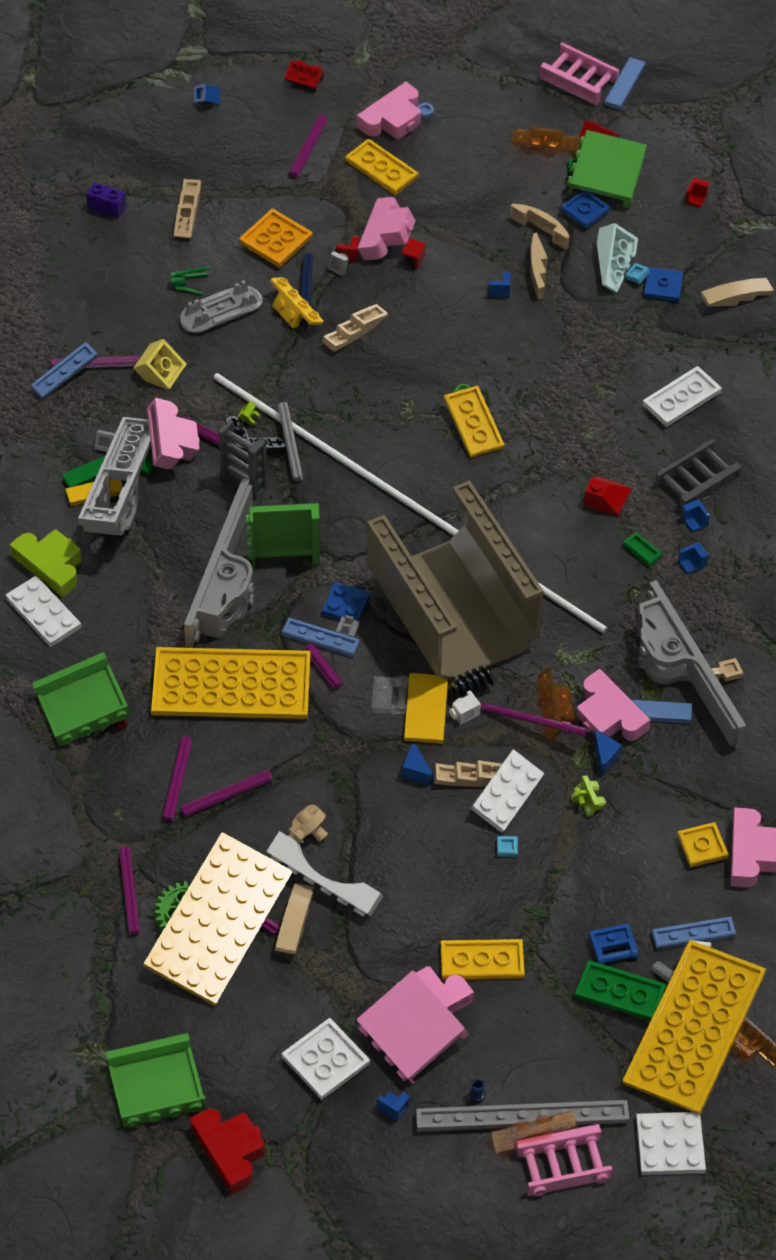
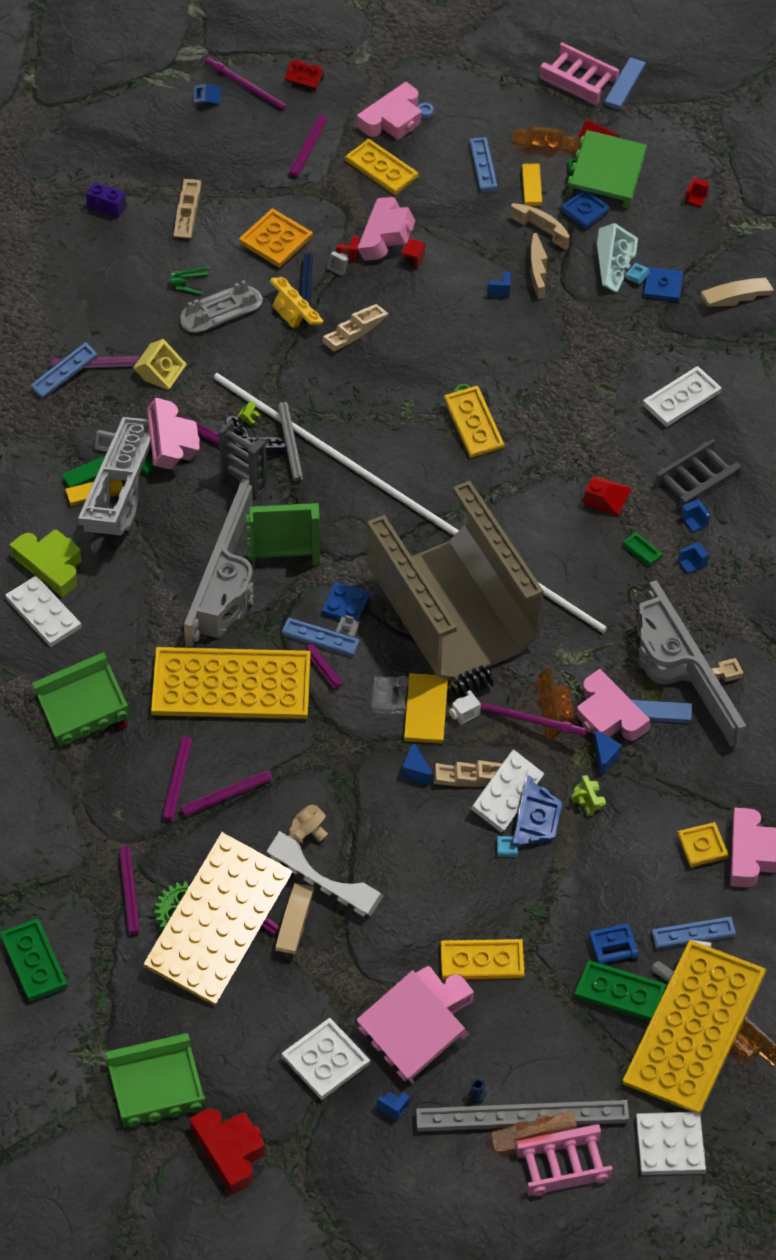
(33, 960): none -> green plate
(221, 69): none -> magenta bar
(483, 165): none -> medium blue tile
(532, 184): none -> yellow tile
(536, 816): none -> wing

